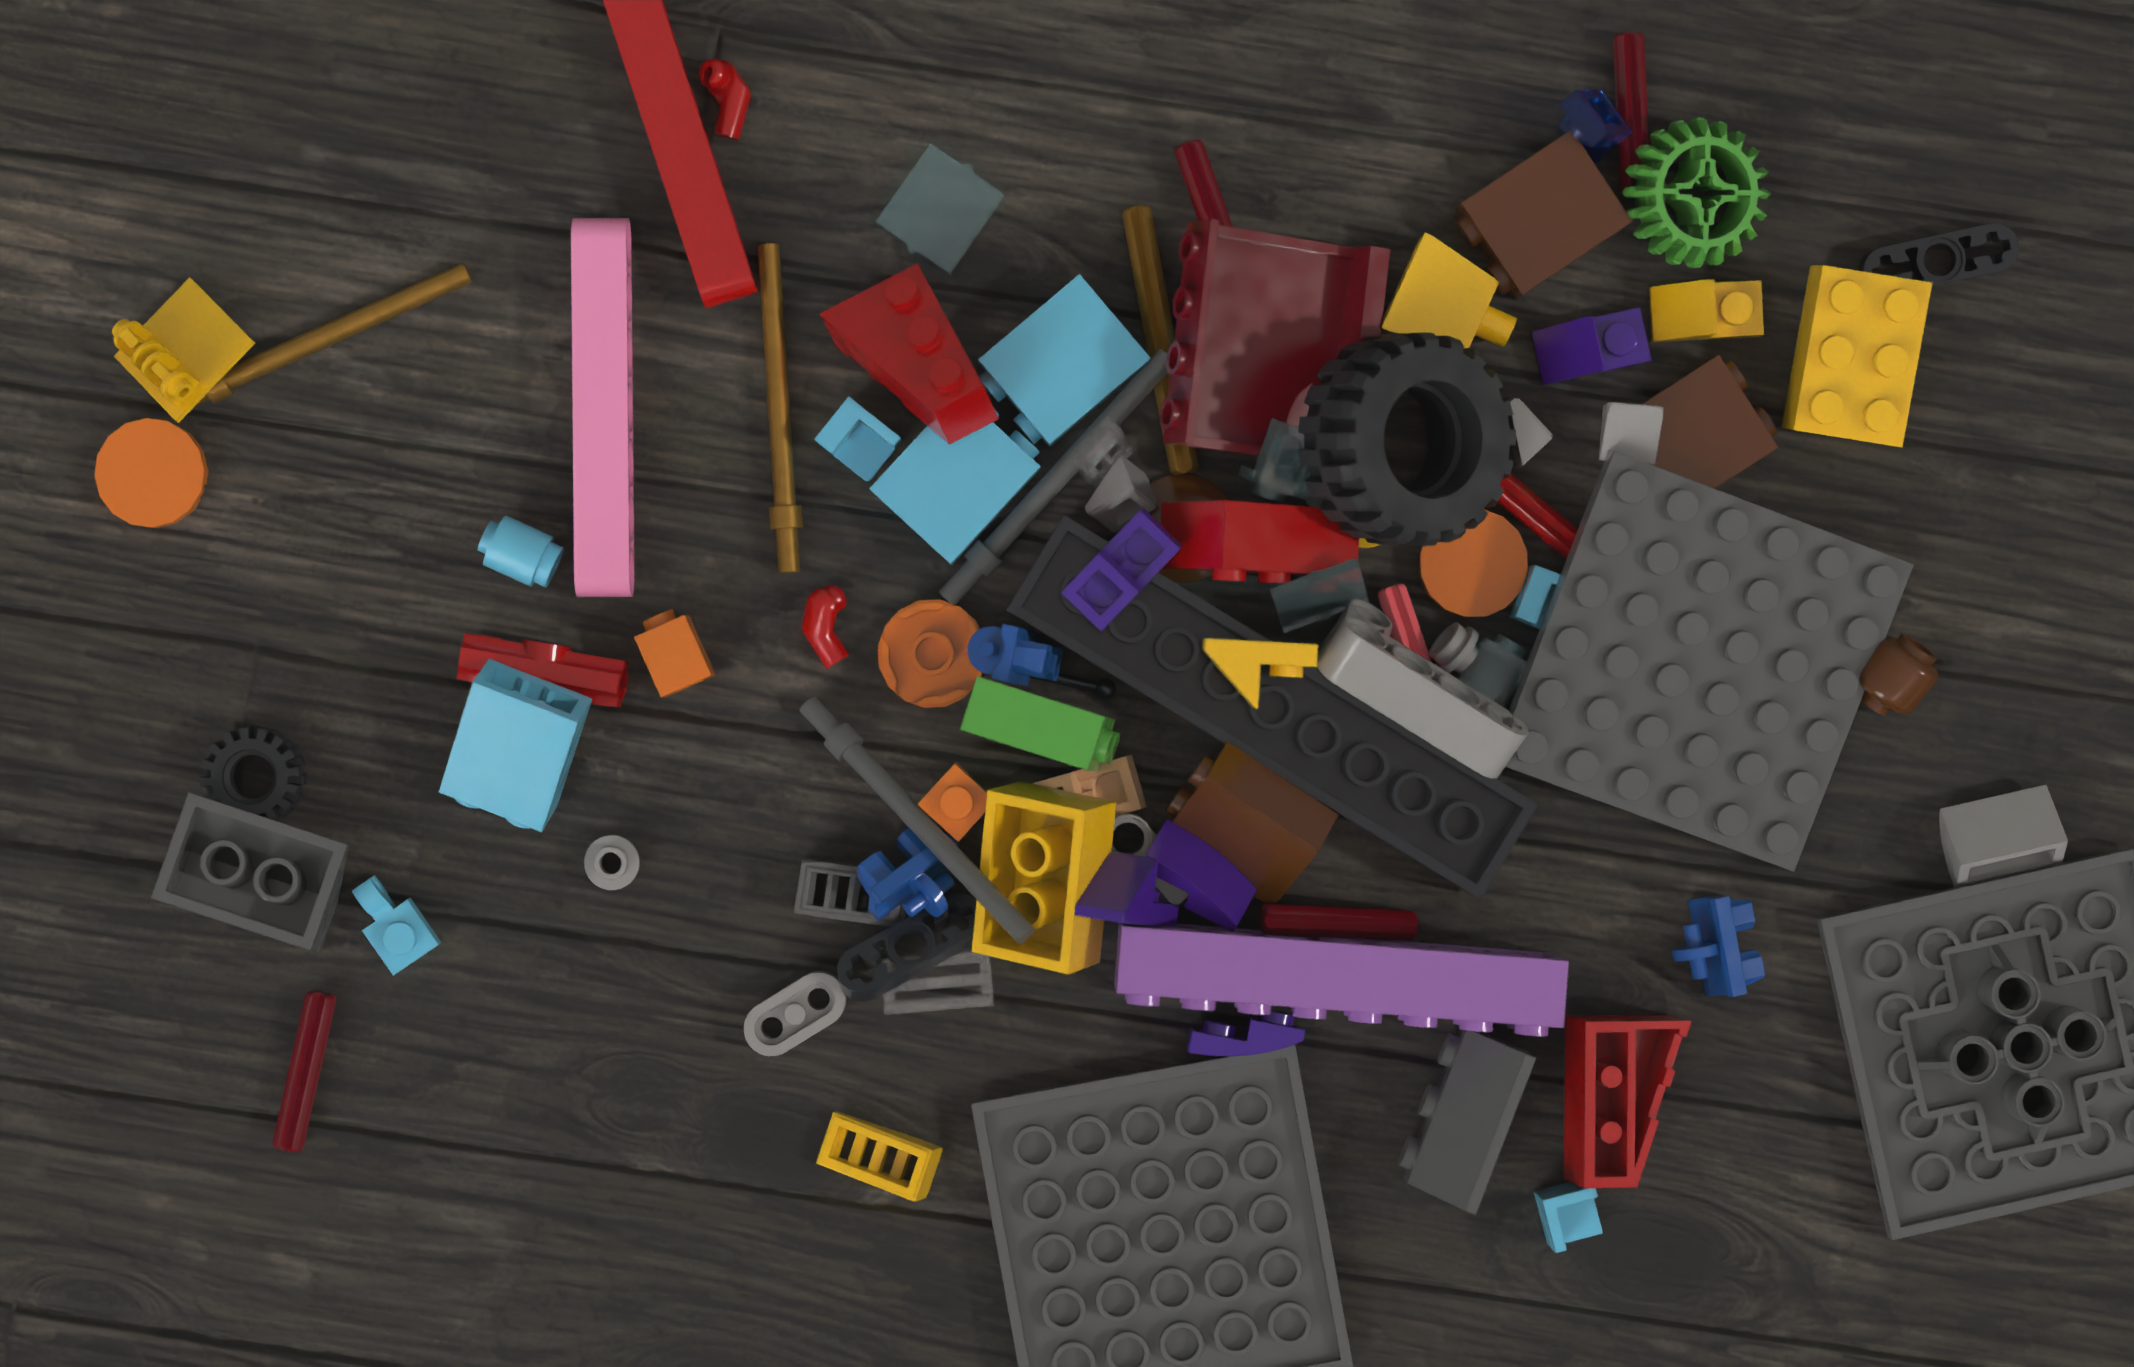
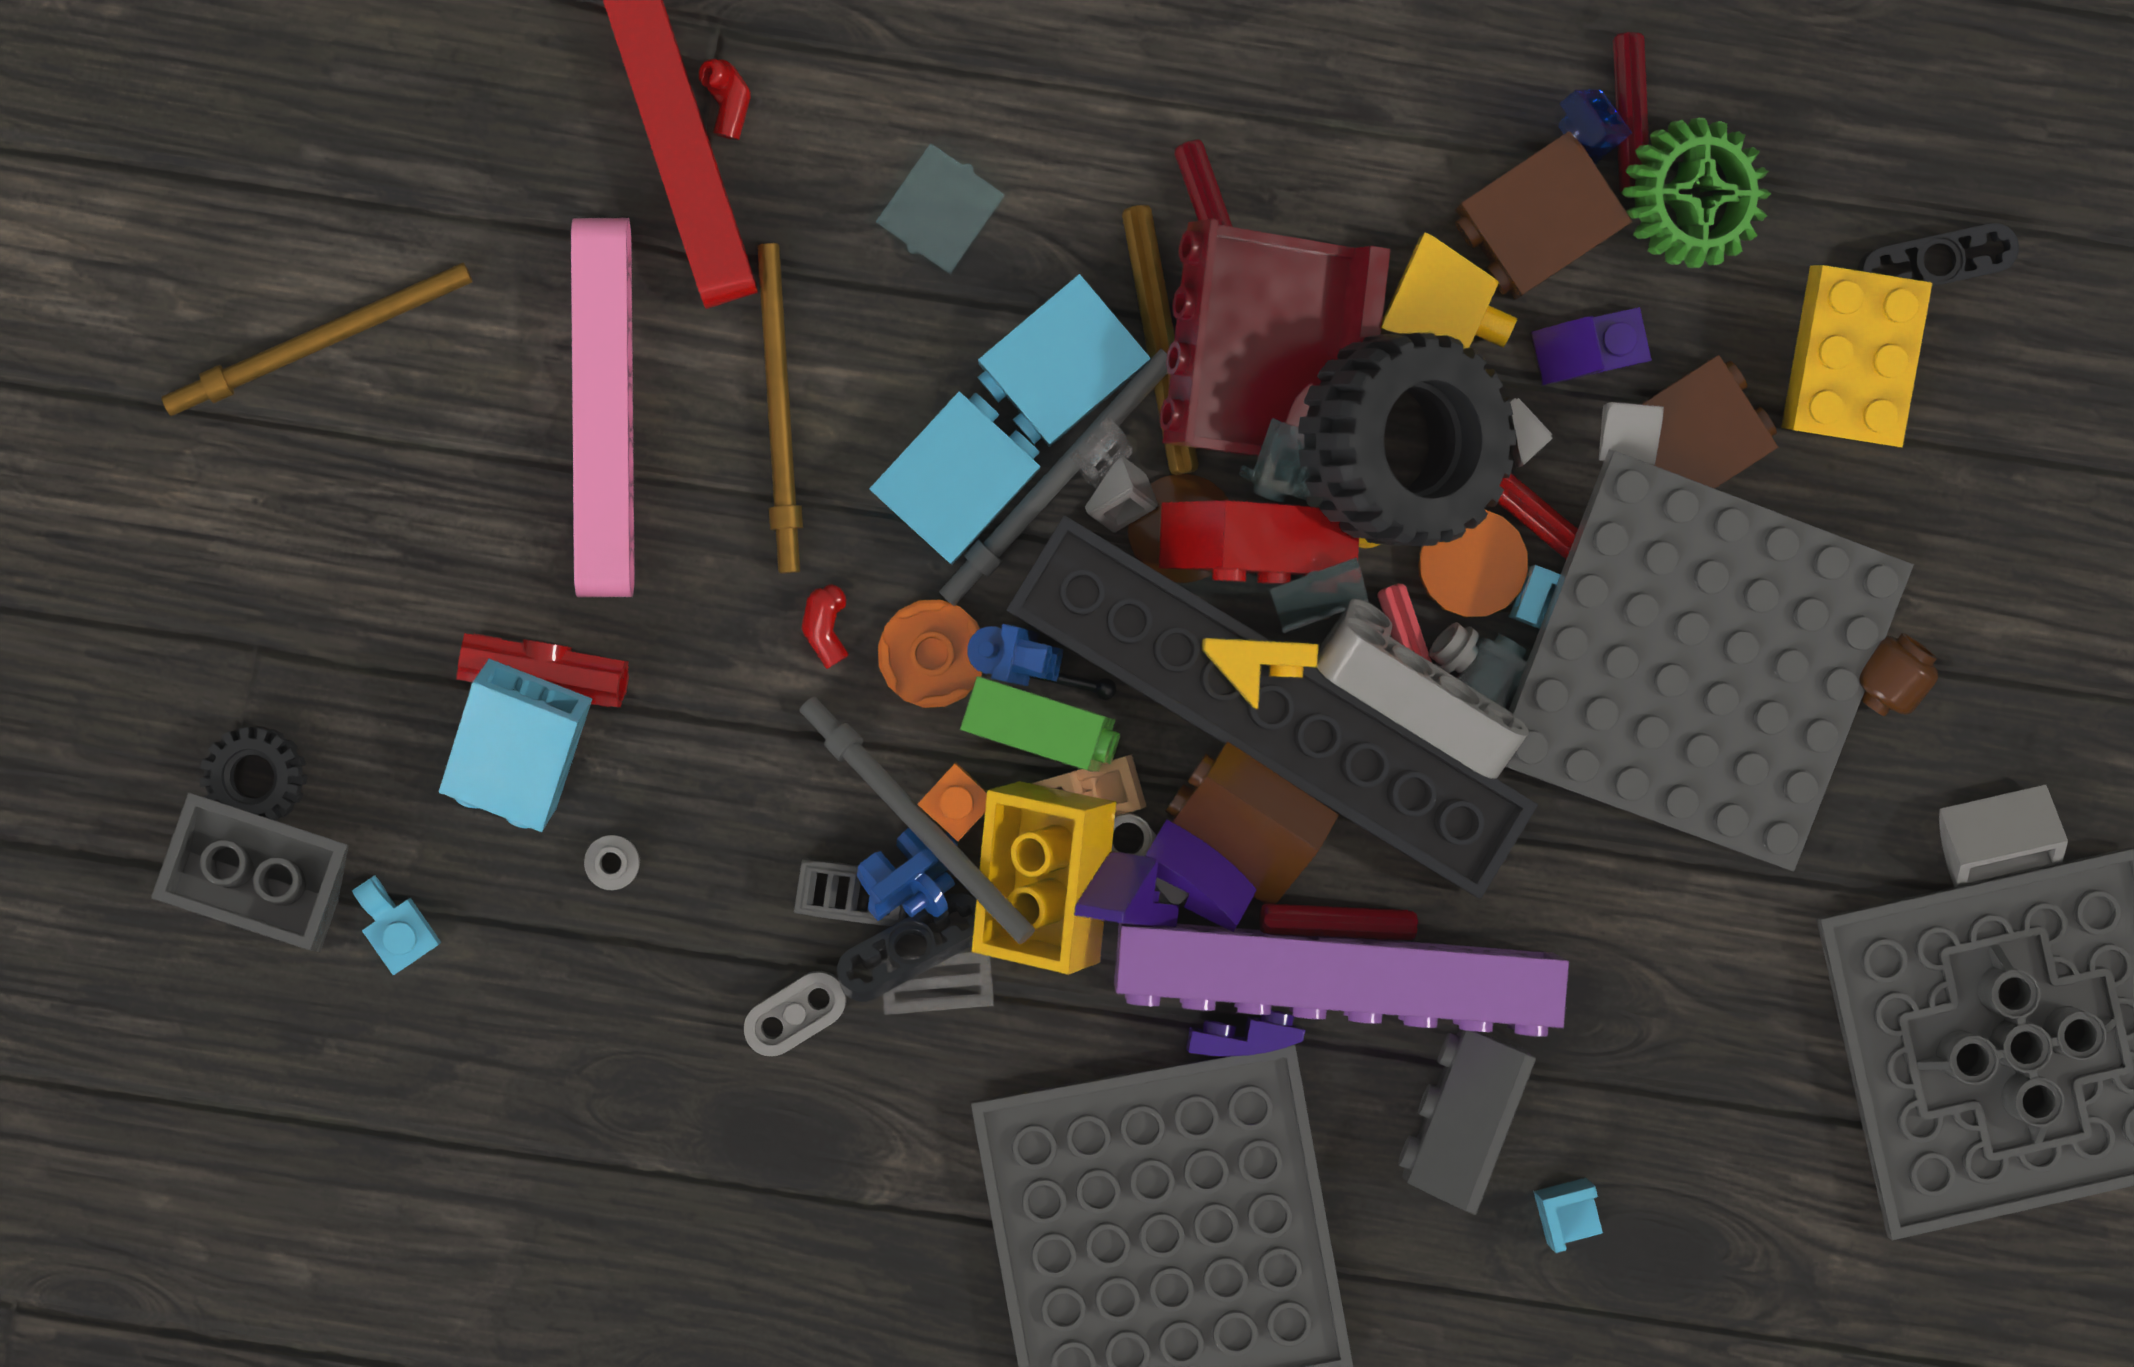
(151, 473): orange tile -> none
(181, 349): yellow hinge -> none
(304, 1071): dark red axle -> none
(520, 552): medium azure brick -> none
(673, 653): orange brick -> none
(858, 439): medium azure panel -> none
(907, 1145): yellow slope -> none
(913, 351): red wedge -> none
(1122, 569): dark purple slope -> none
(1614, 1092): red wedge -> none
(1706, 310): yellow slope -> none
(1714, 945): blue hips -> none

